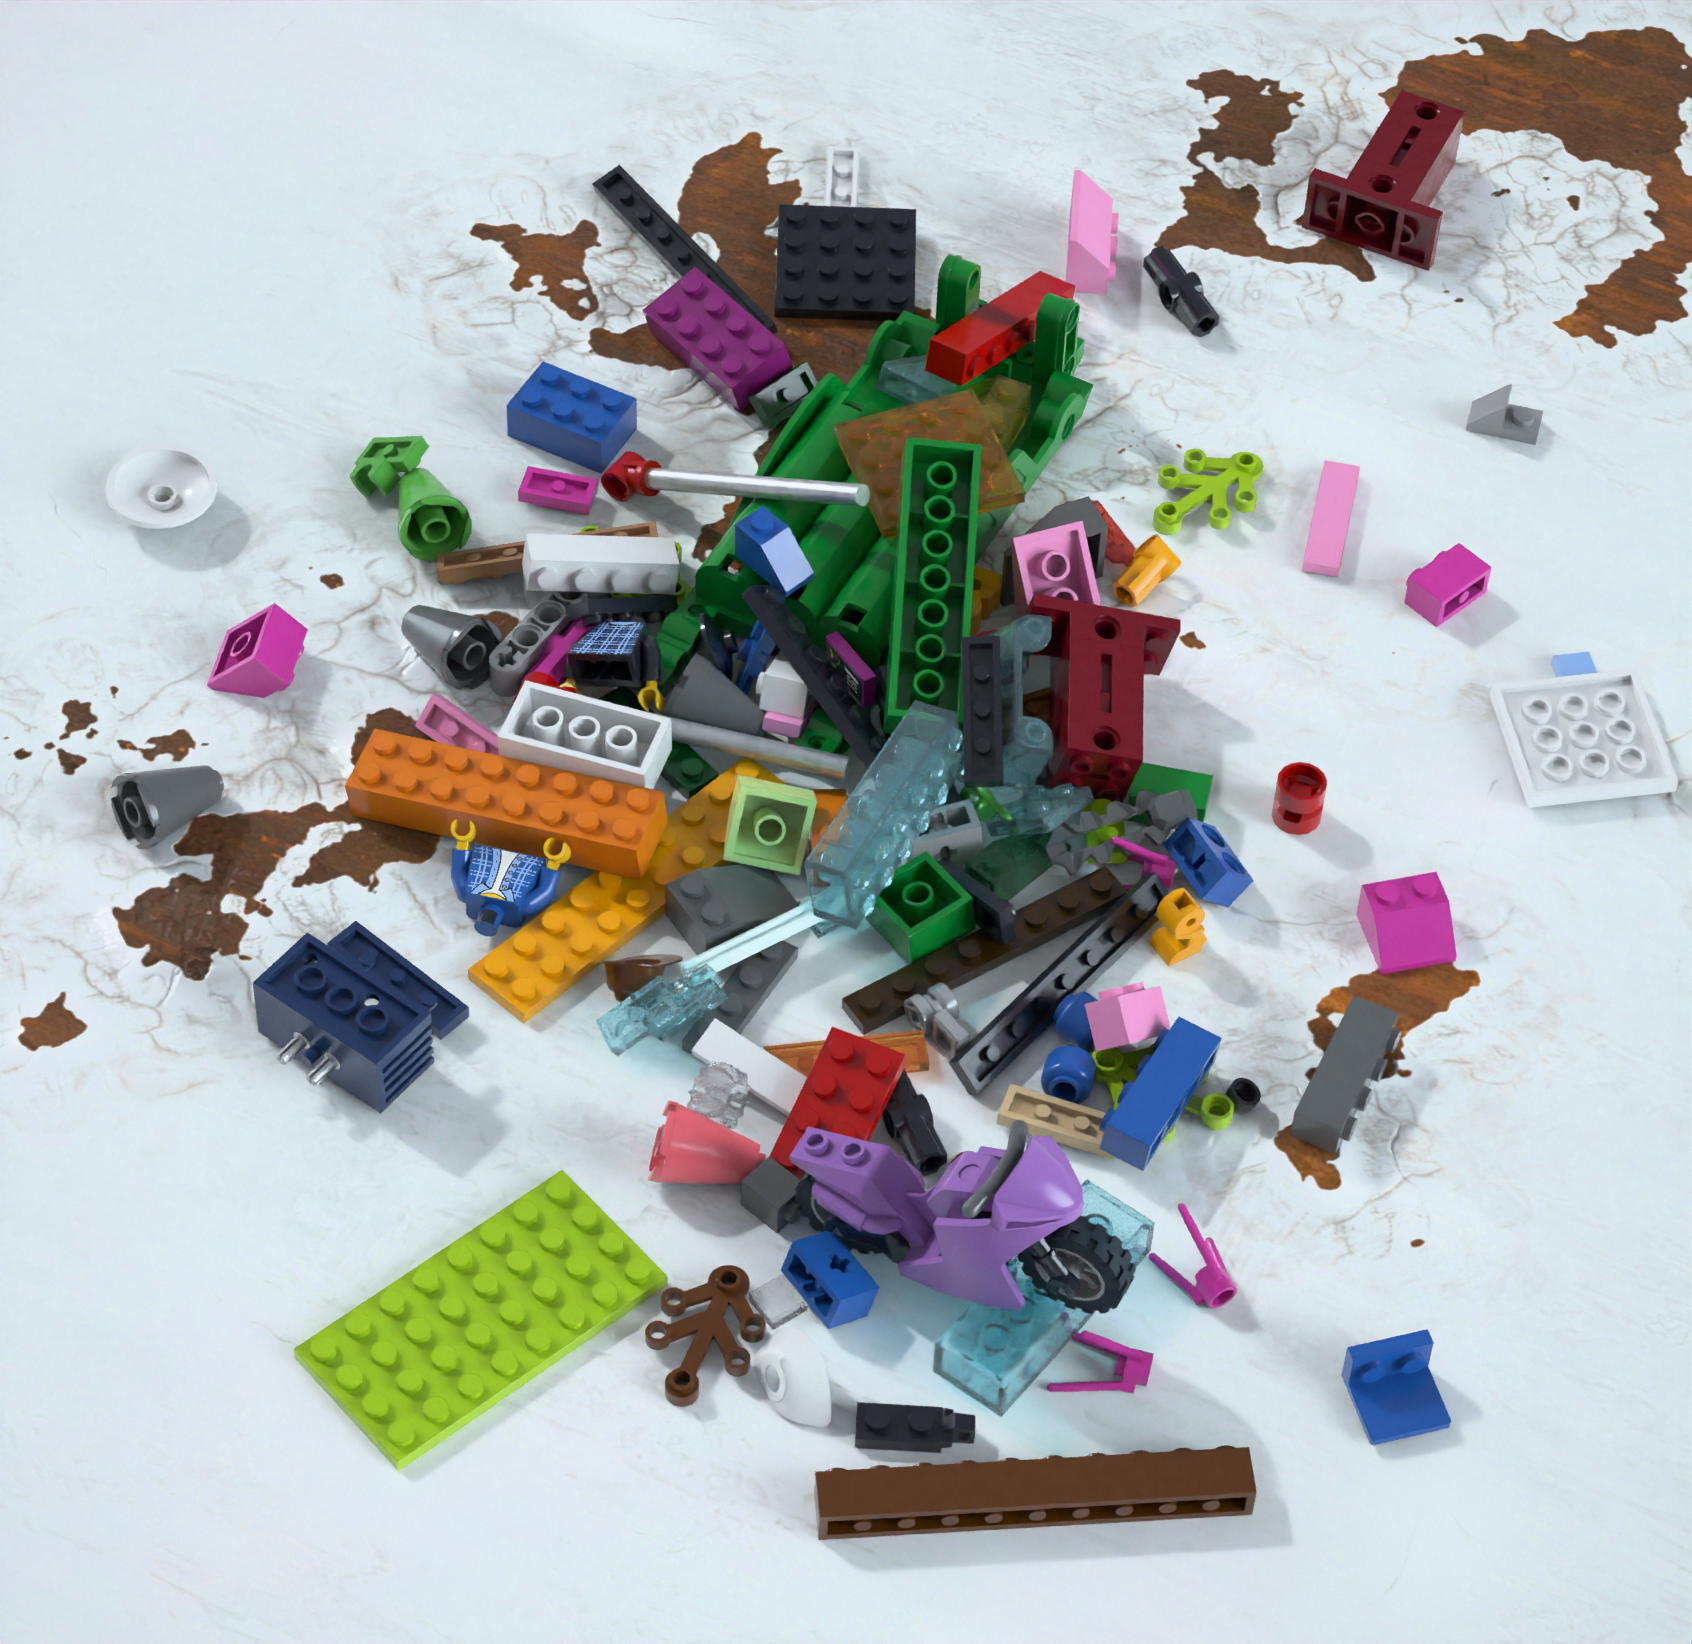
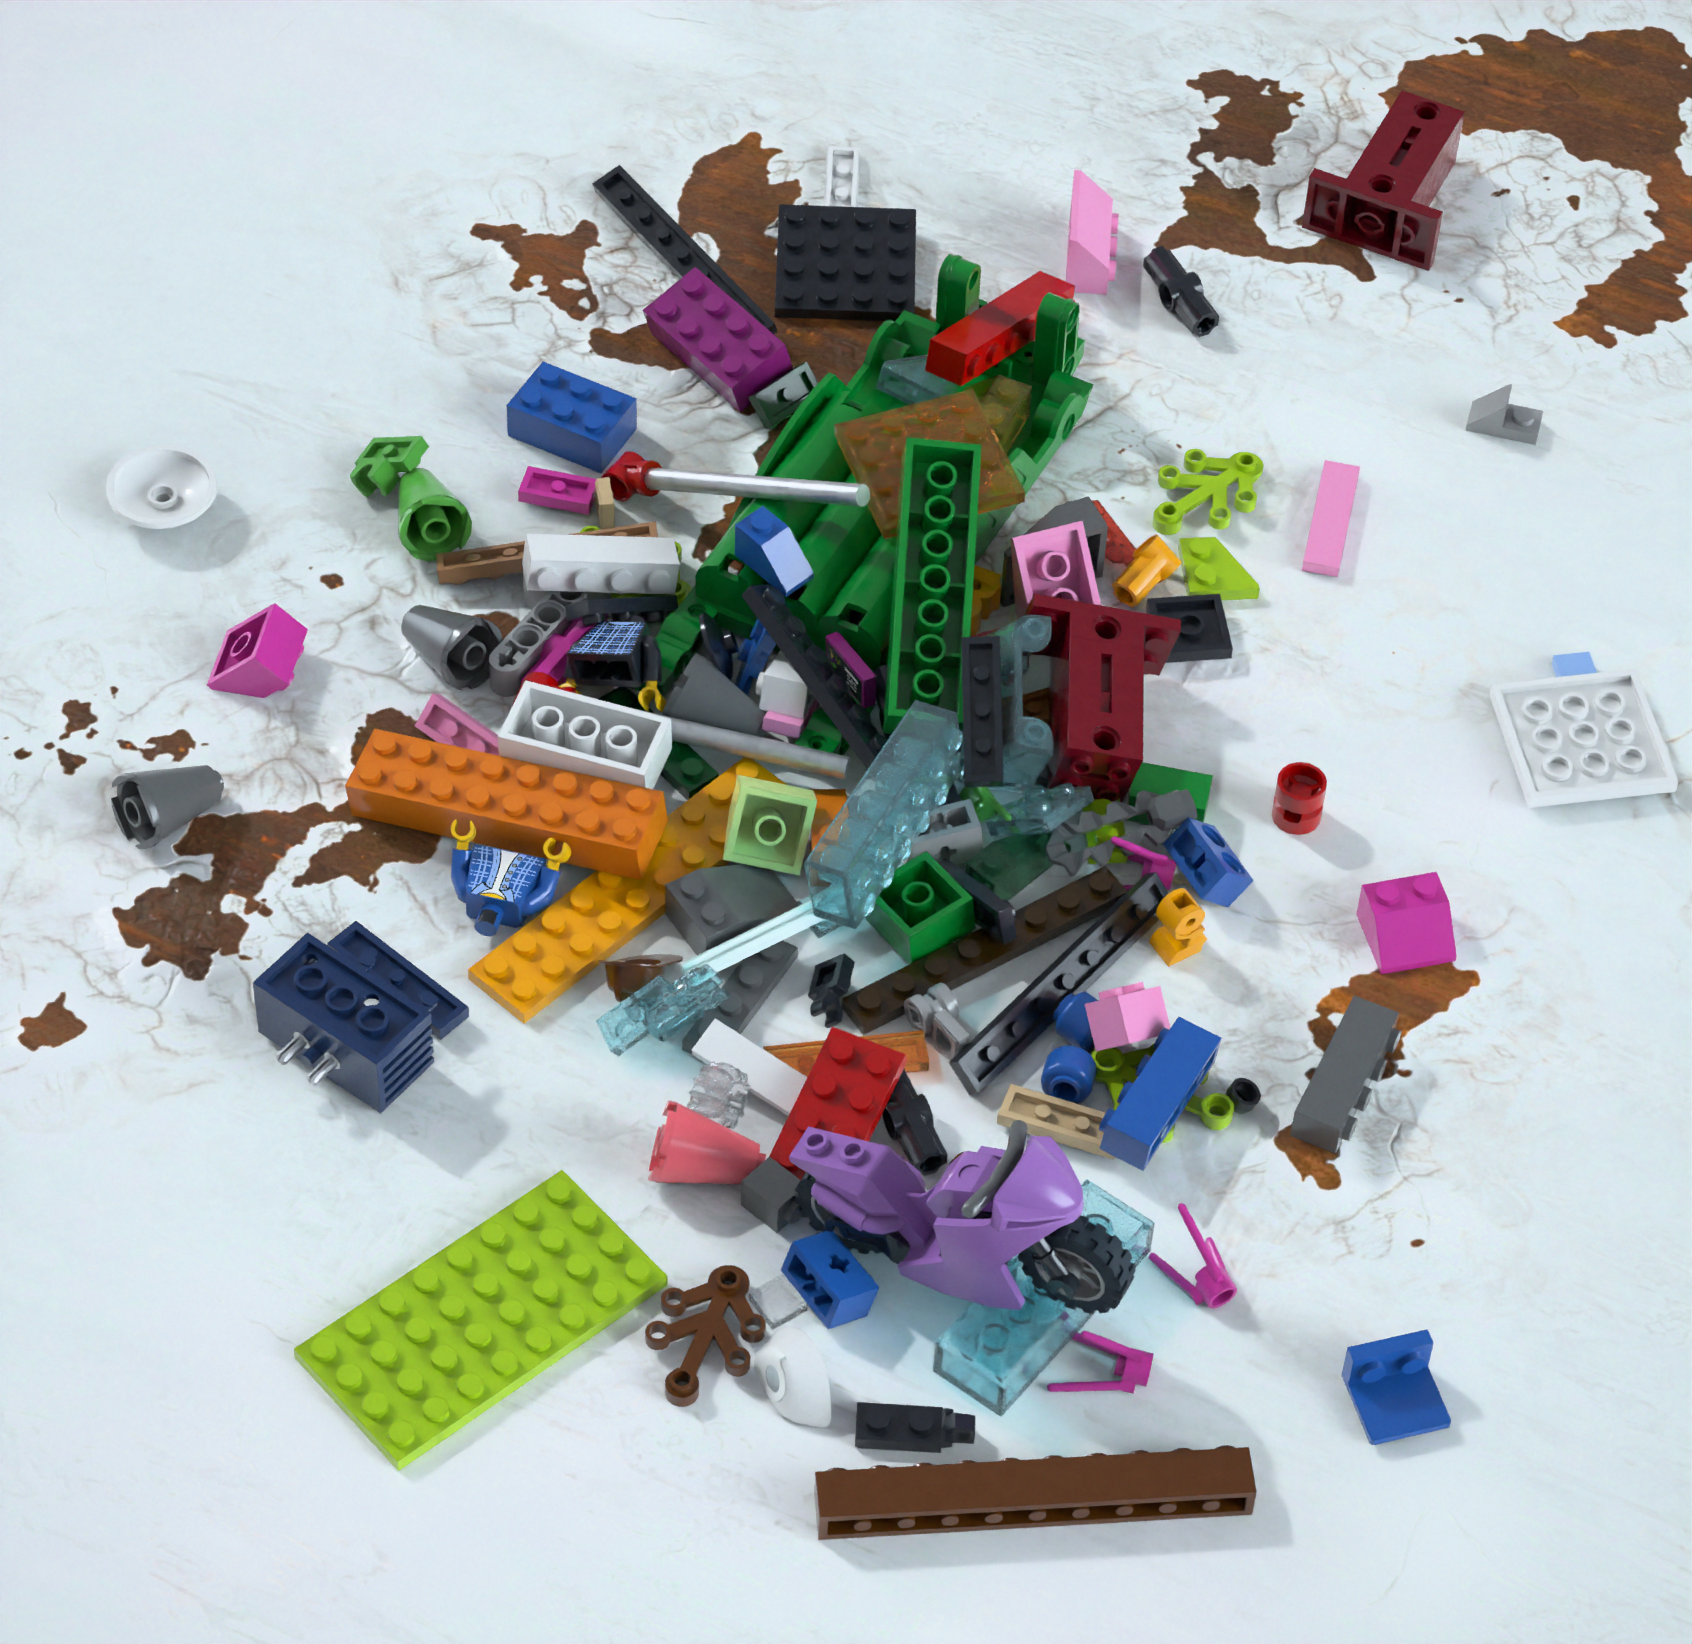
(604, 503): none -> tan tile
(829, 982): none -> black plate
(1203, 626): none -> black plate
(1213, 570): none -> lime wing
(1447, 584): dark pink brick -> none

